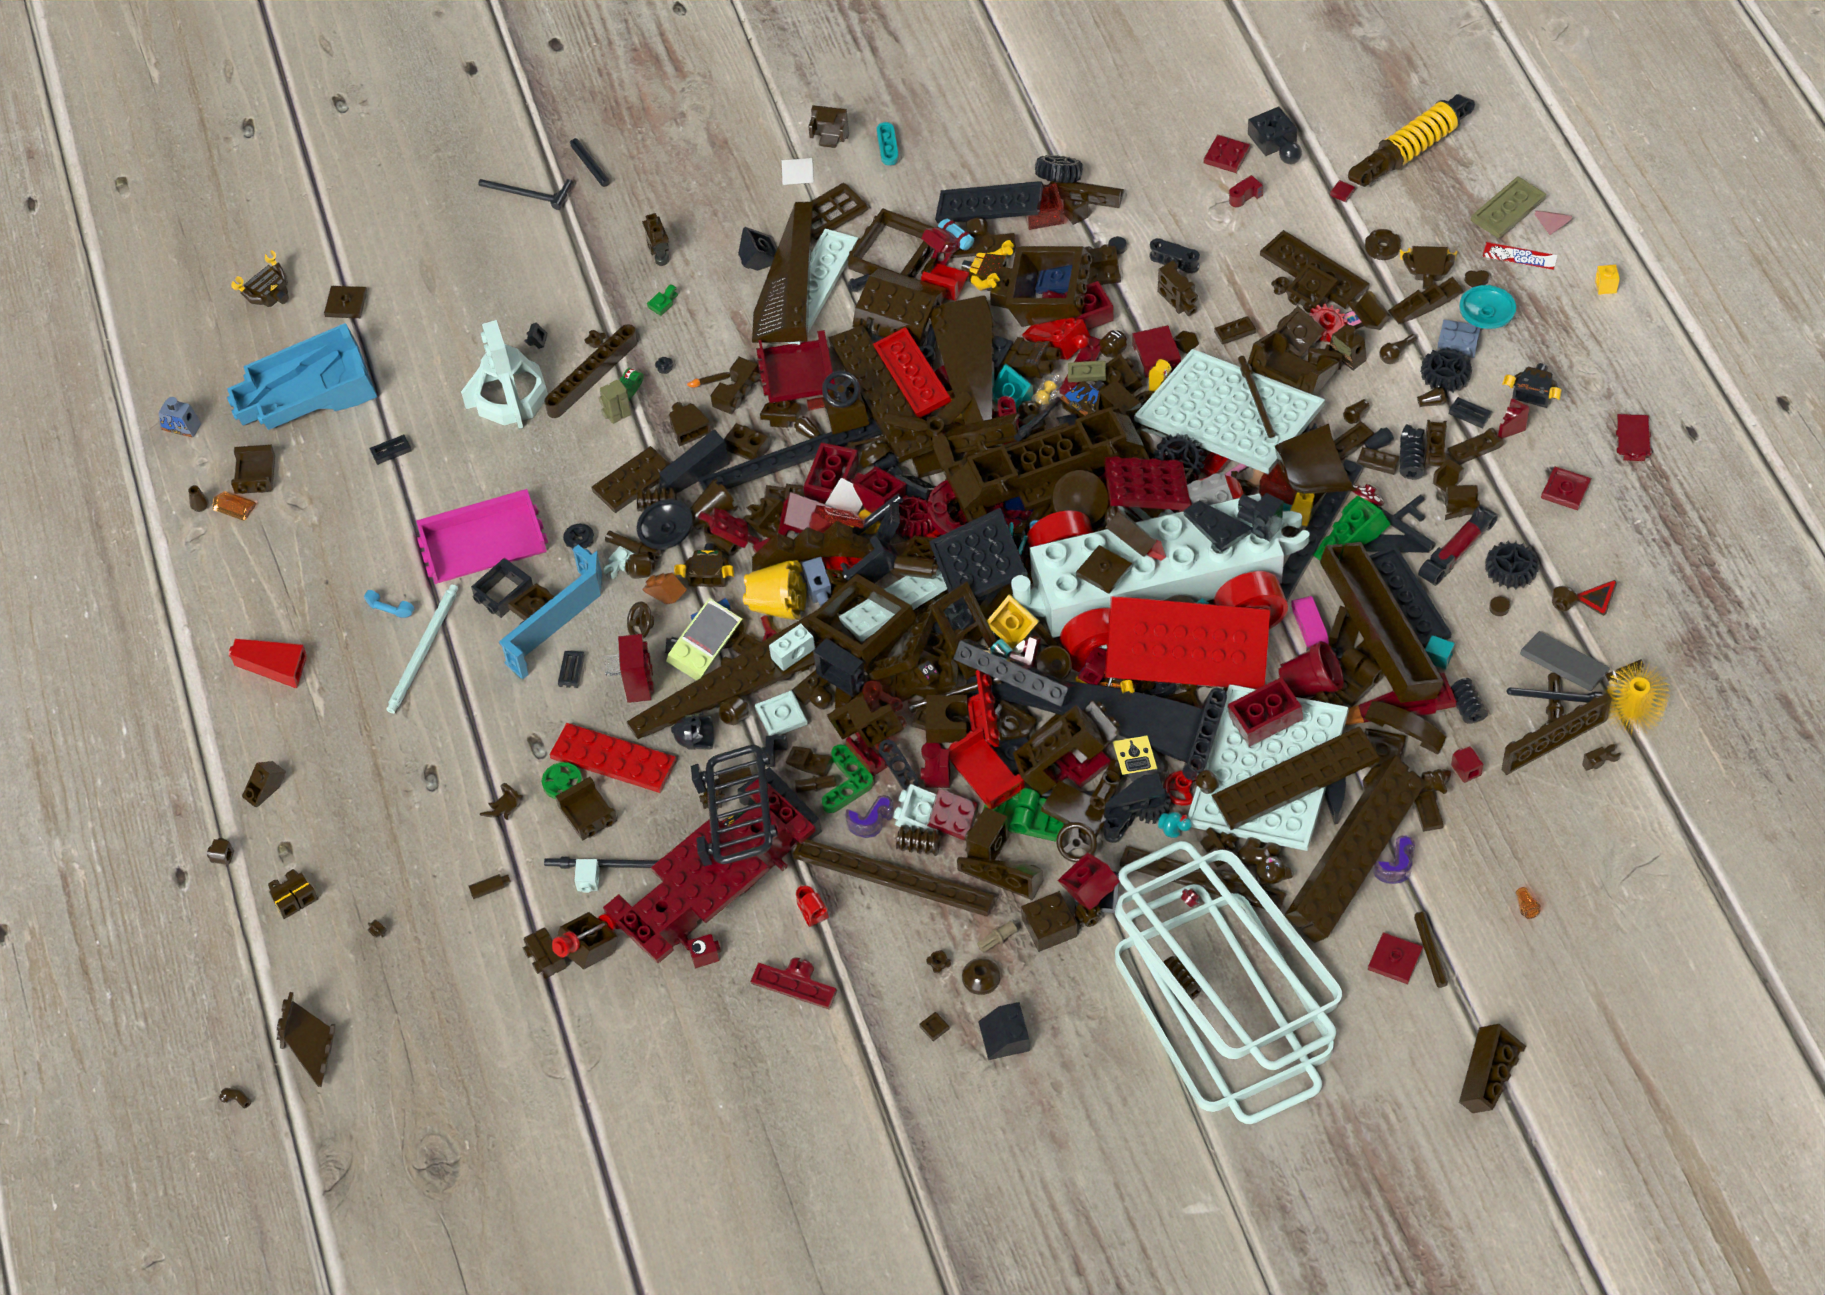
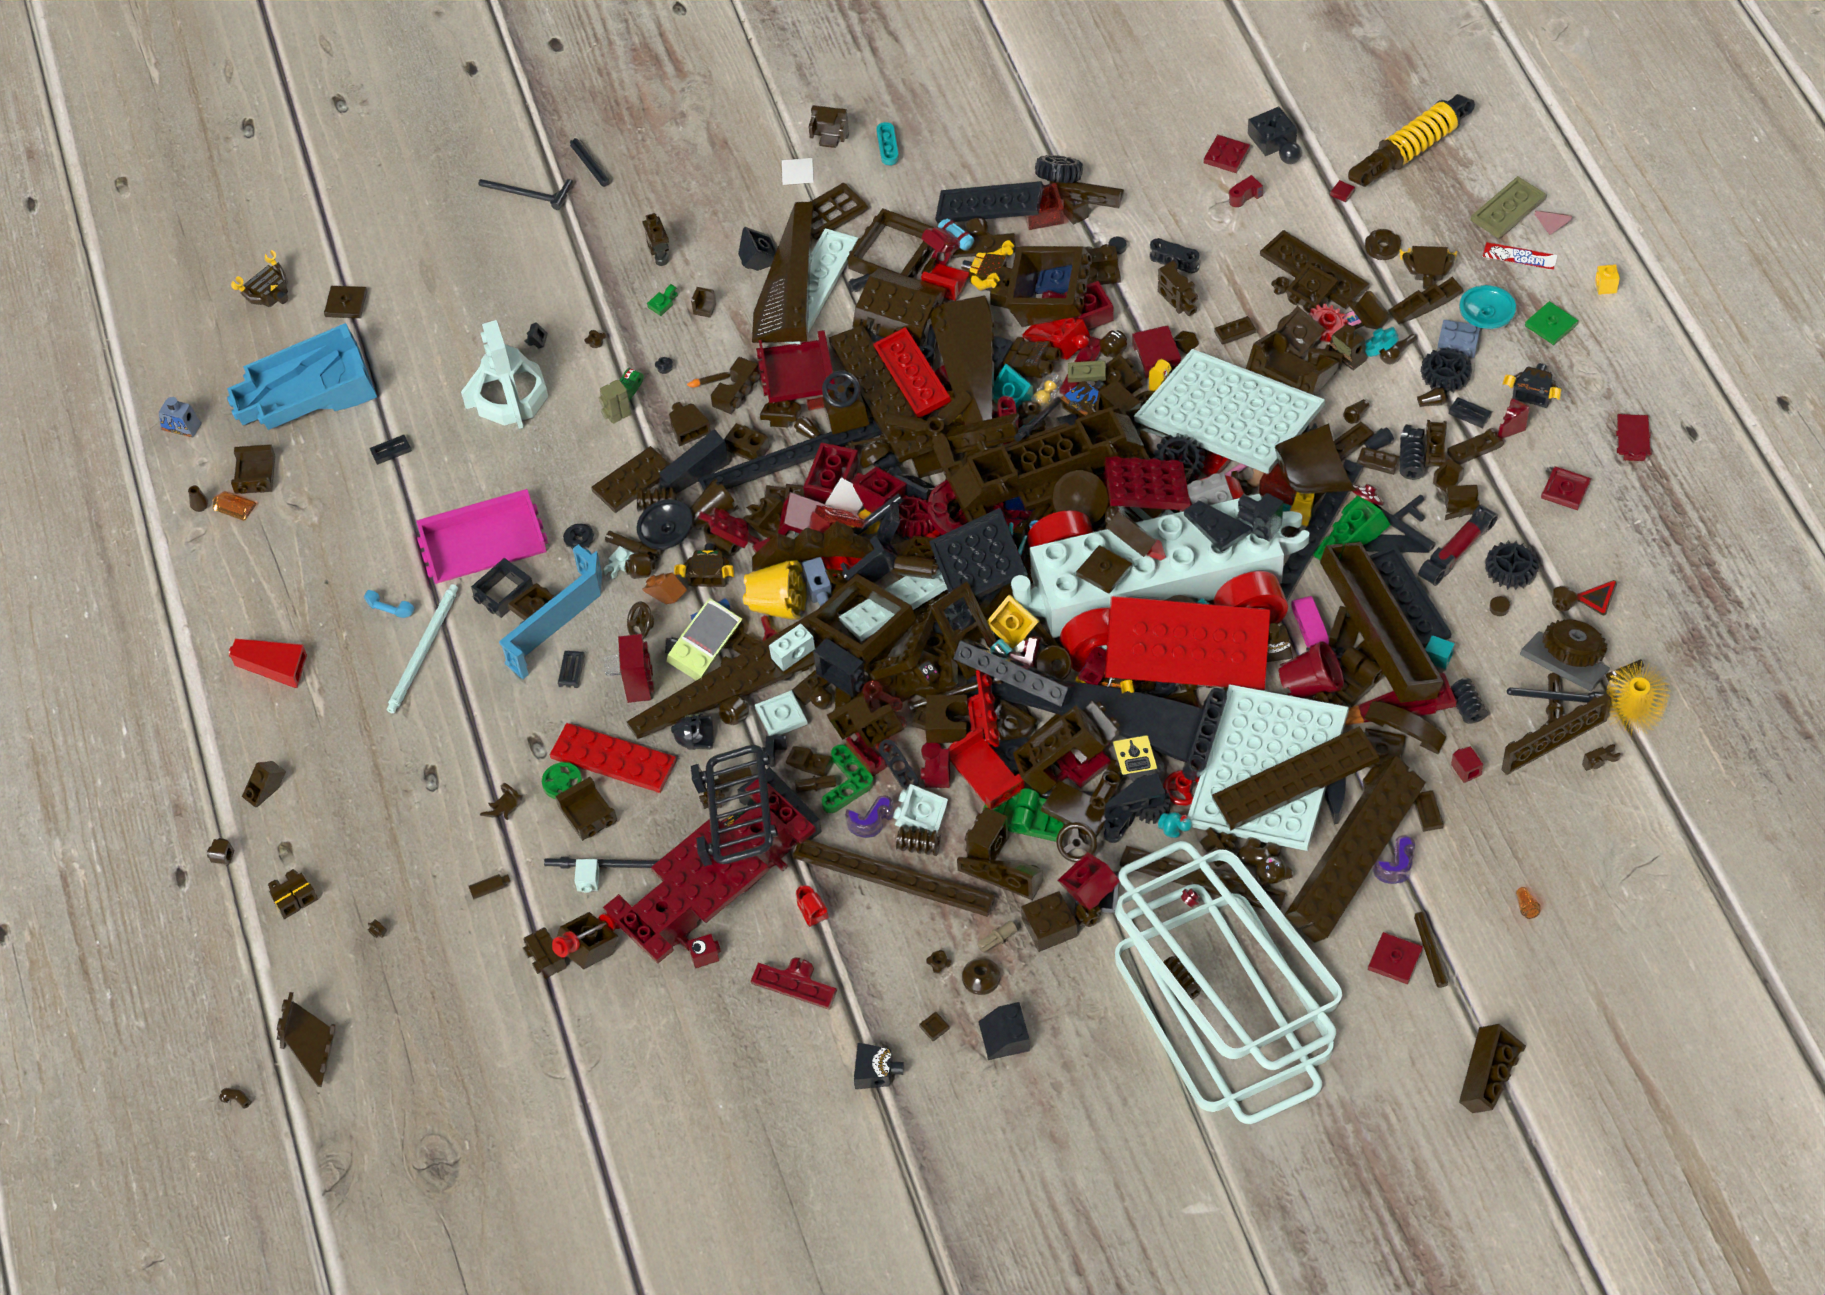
(590, 371): dark brown beam -> none
(703, 302): none -> dark brown panel
(875, 1067): none -> black torso
(951, 814): plate -> none
(1207, 781): dark brown piece -> none
(1247, 372): dark brown bar -> none
(1265, 711): dark red brick -> none
(1278, 644): none -> dark brown torso
(1380, 340): none -> teal plate
(1436, 780): dark brown animal -> none
(1477, 278): dark brown tile -> none
(1551, 323): none -> green plate
(1574, 643): none -> dark brown gear

